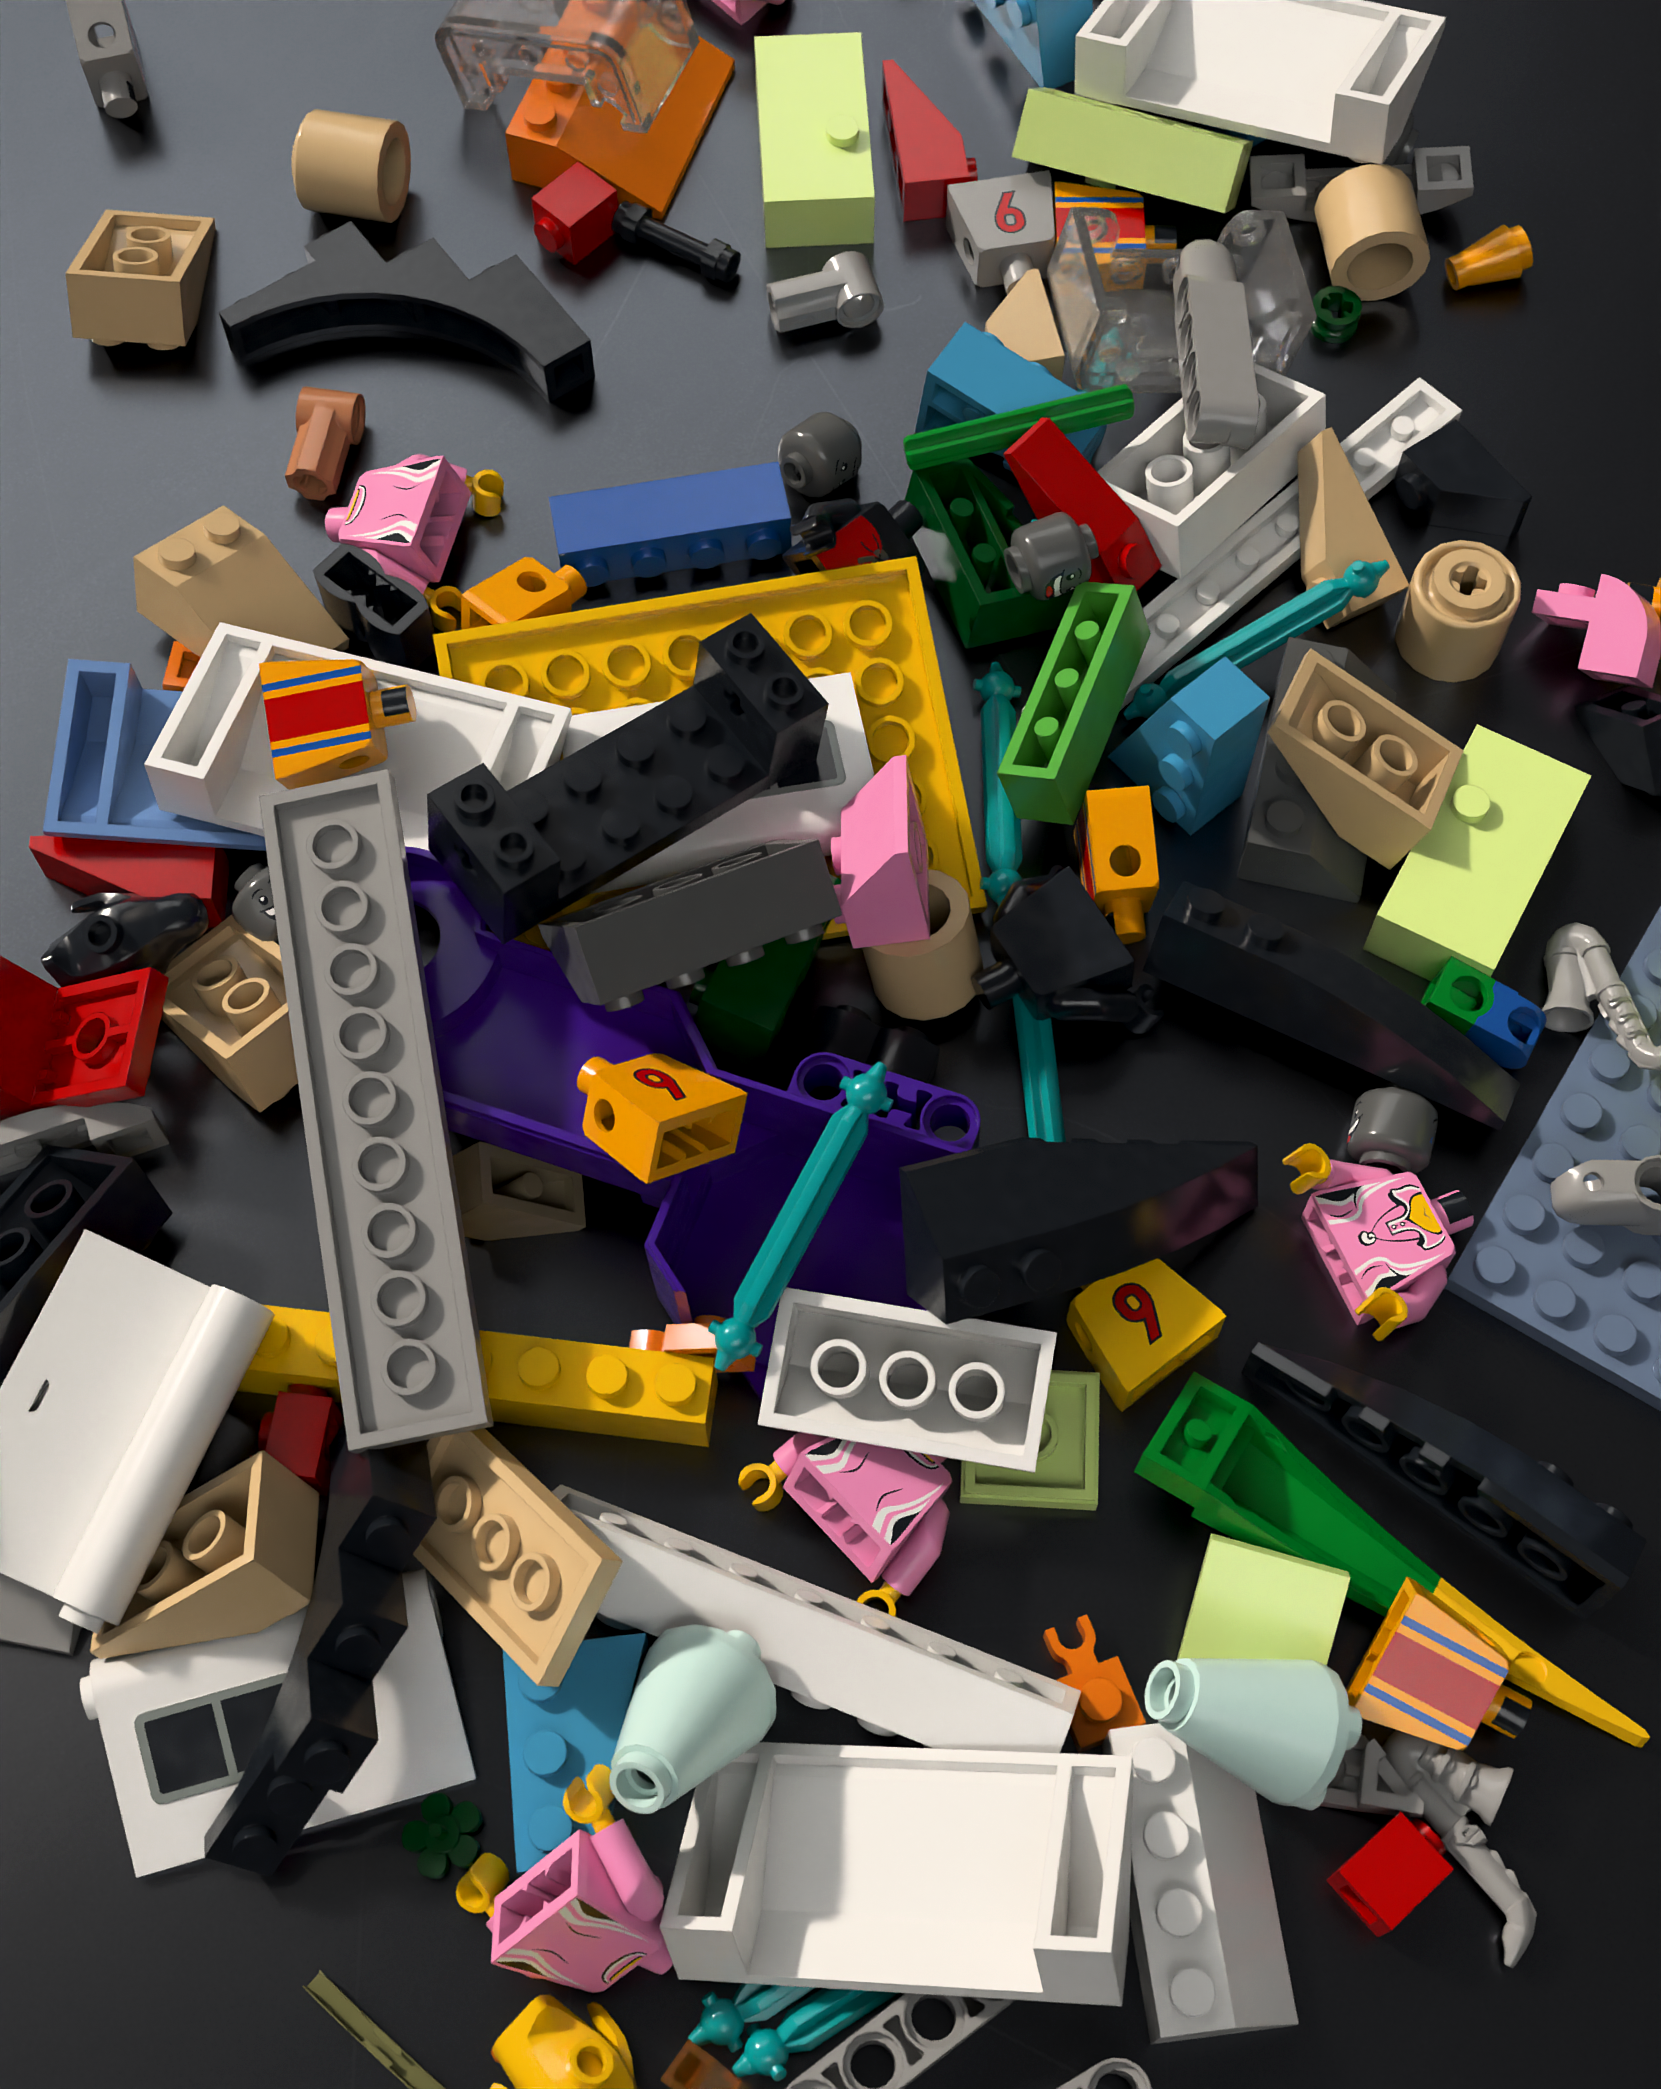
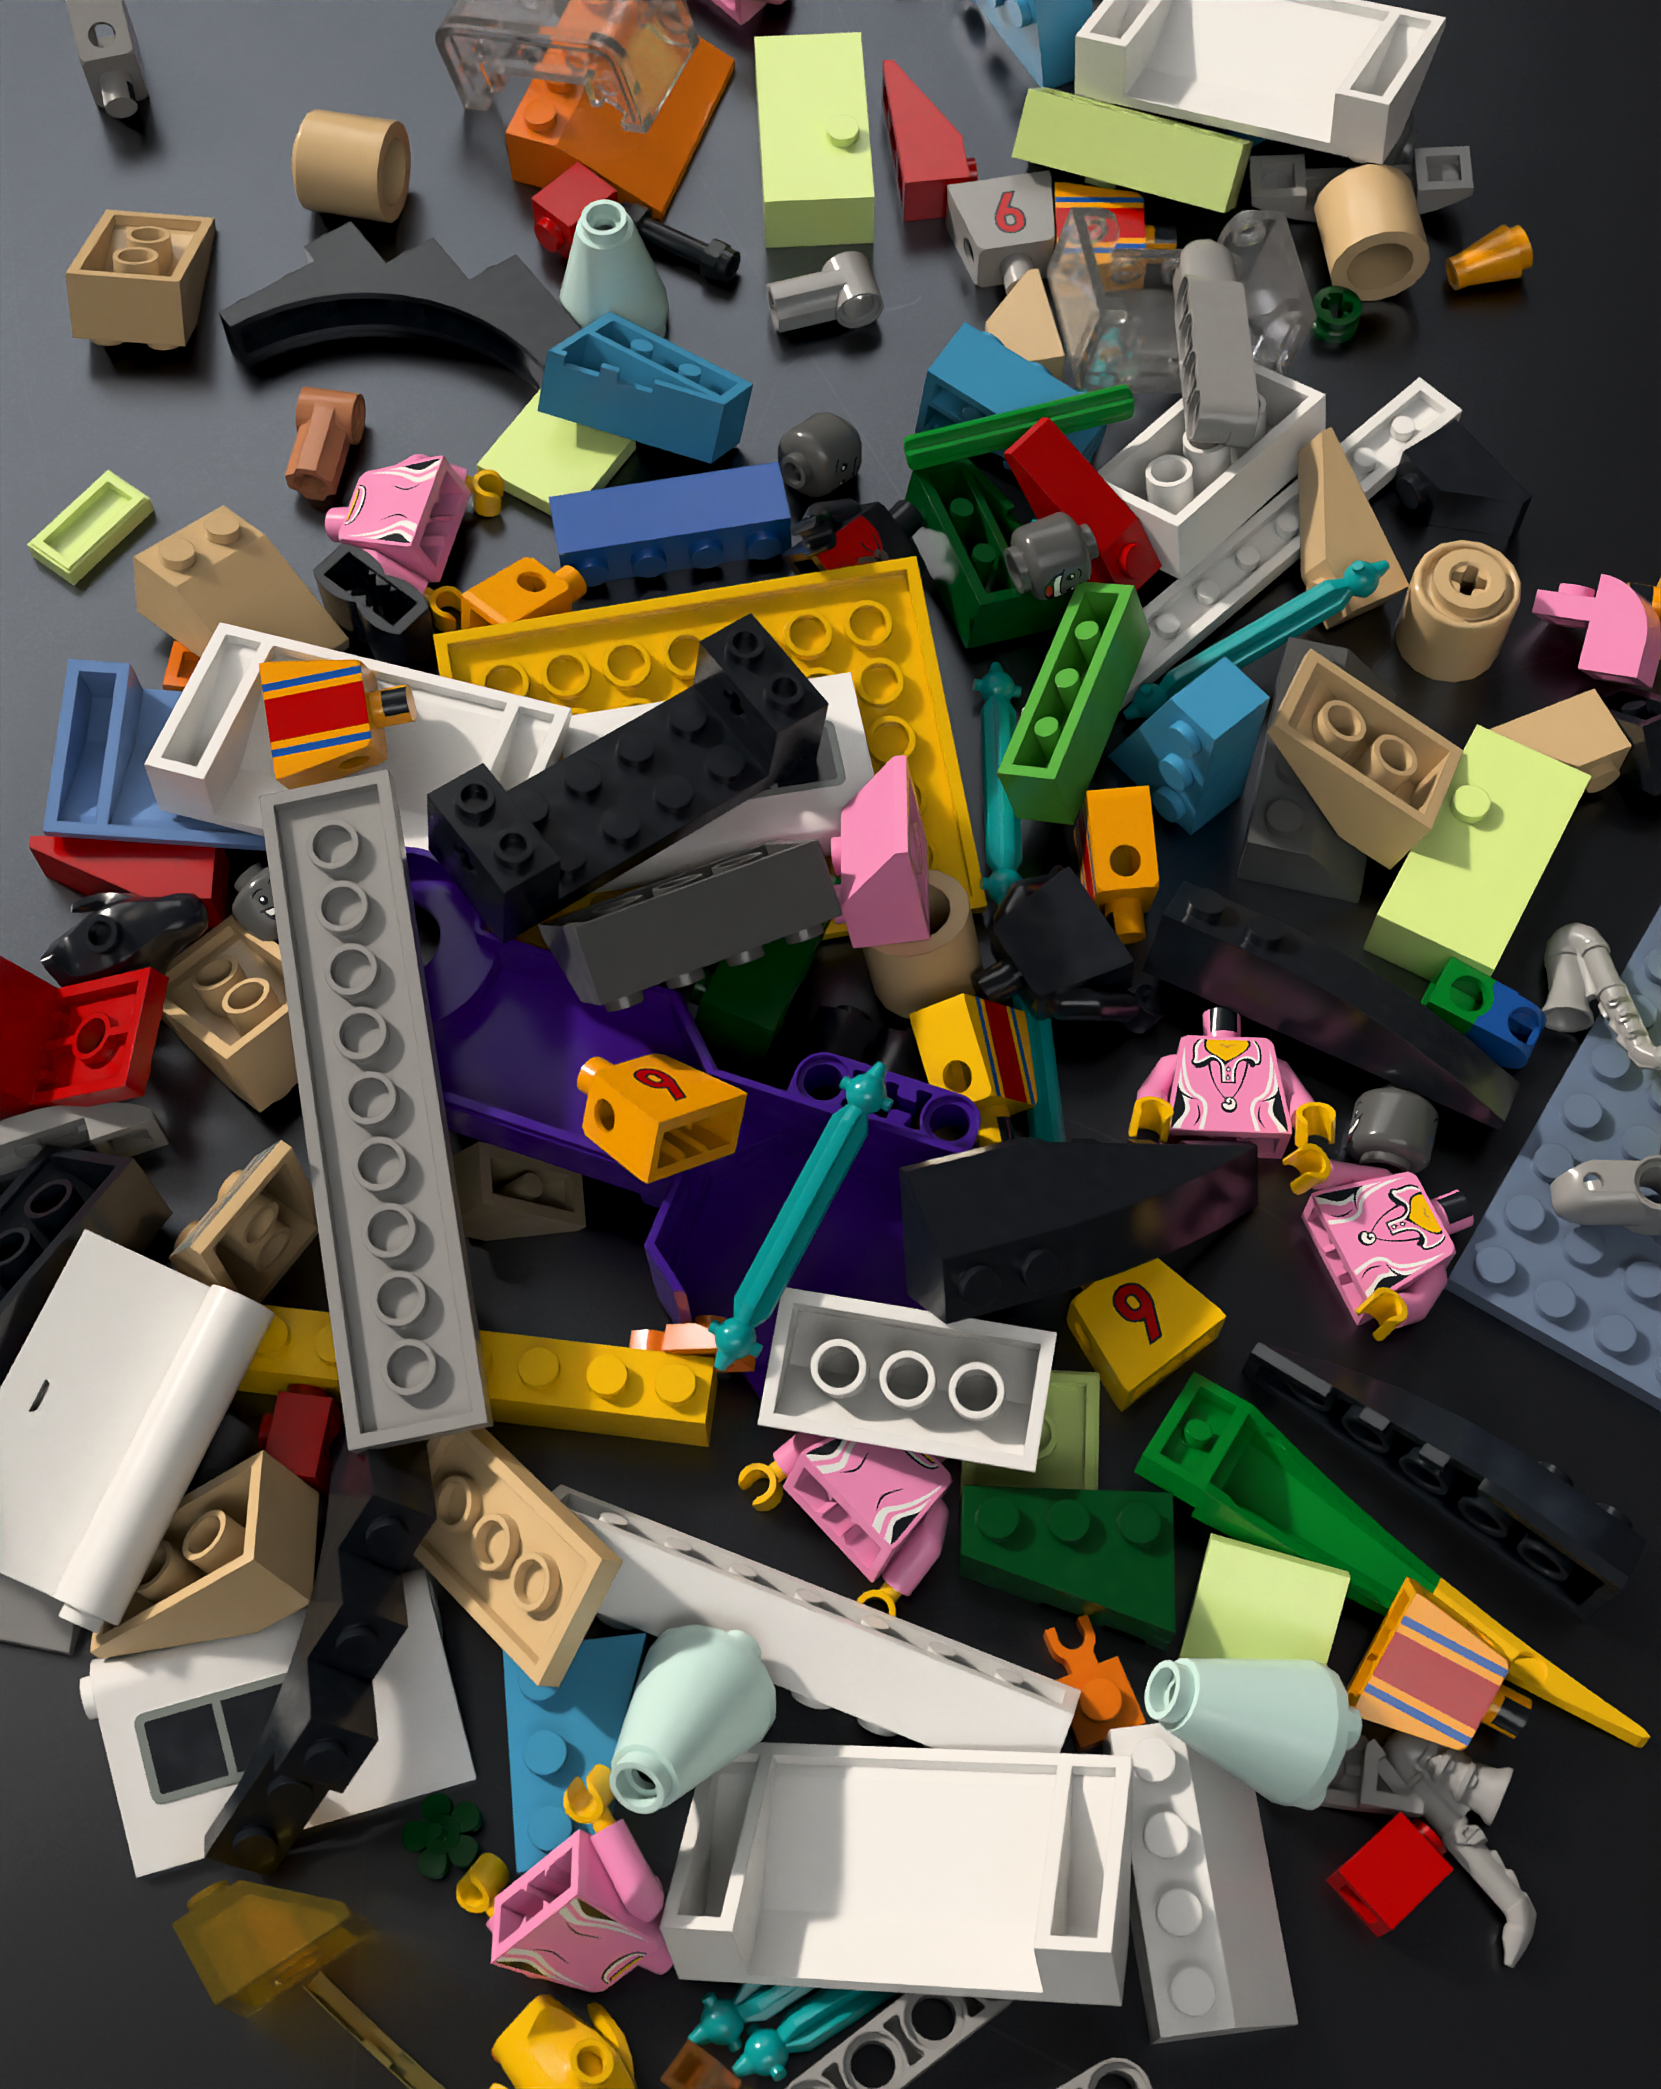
(90, 527): none -> yellowish green tile
(253, 1229): none -> tan slope
(263, 1940): none -> clear yellow slope
(553, 457): none -> yellowish green tile
(612, 271): none -> light aqua cone
(644, 390): none -> dark azure wedge
(982, 1054): none -> yellow torso
(1076, 1551): none -> dark green wedge
(1229, 1092): none -> torso
(1577, 734): none -> tan slope

